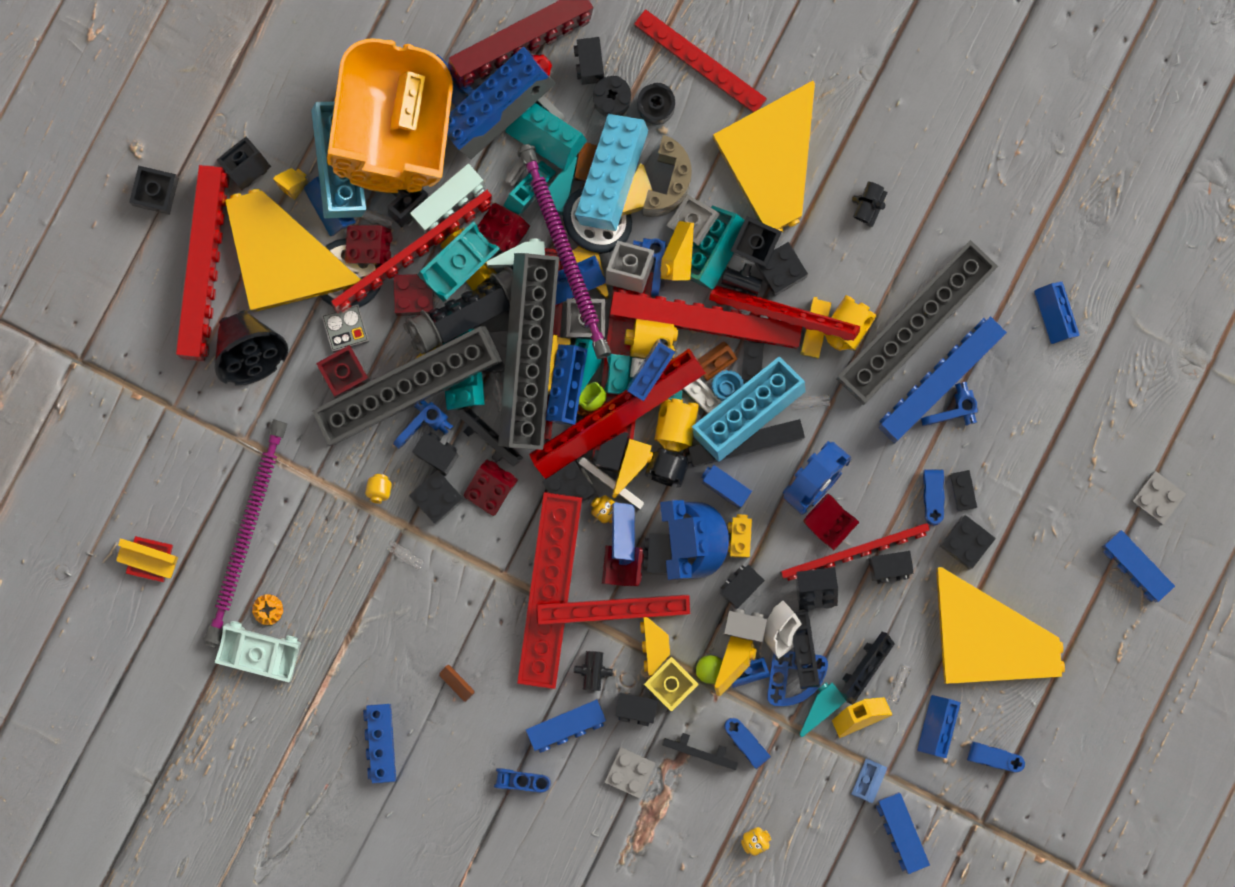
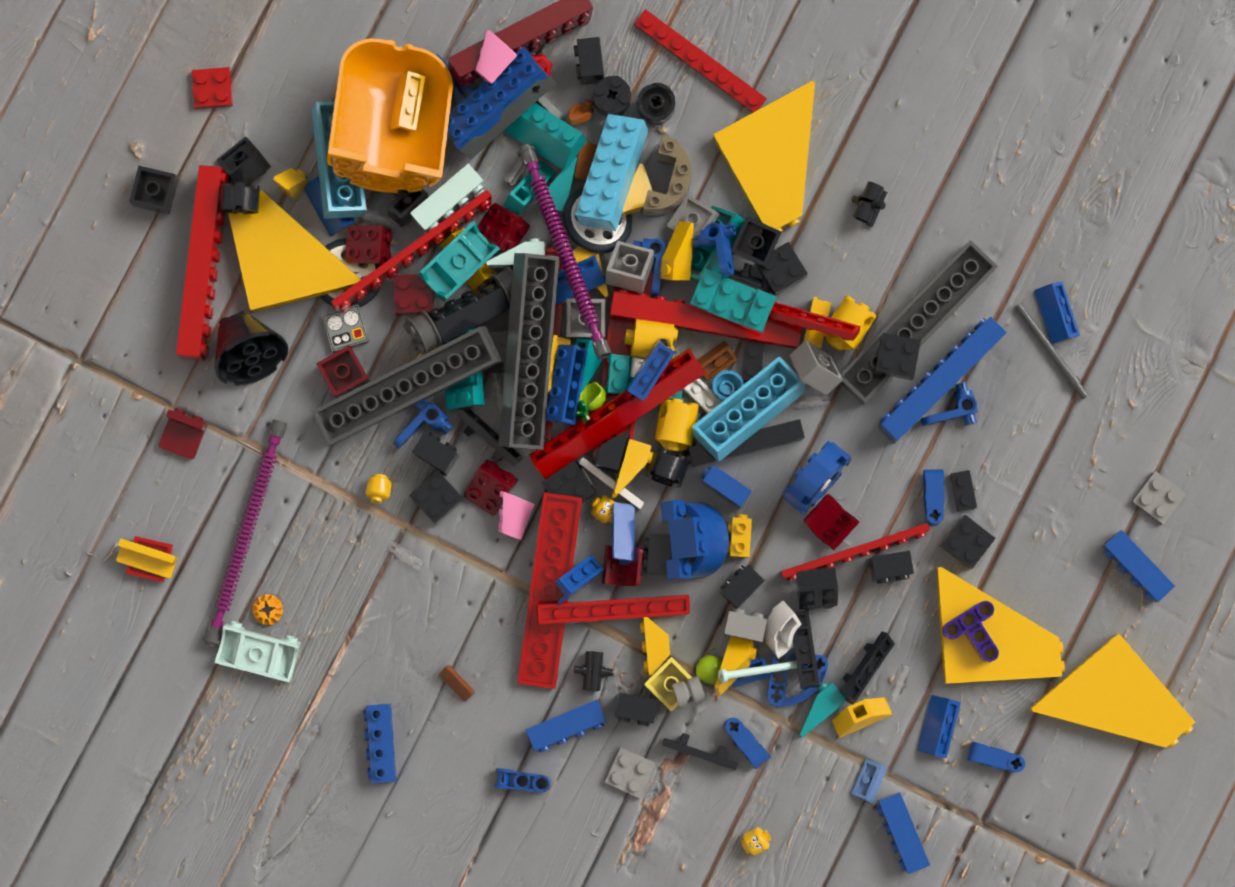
(182, 433): none -> dark red bracket
(212, 88): none -> red plate
(239, 198): none -> black brick
(493, 57): none -> bright pink slope
(514, 515): none -> bright pink slope
(578, 577): none -> blue panel
(580, 113): none -> dark orange arm
(583, 411): none -> green plant
(689, 691): none -> light grey wheel
(721, 241): none -> blue piece
(724, 675): none -> light aqua bar
(733, 301): none -> teal piece
(815, 368): none -> light grey brick
(897, 356): none -> black brick
(976, 625): none -> dark purple beam
(1074, 381): none -> dark grey bar
(1117, 696): none -> yellow slope

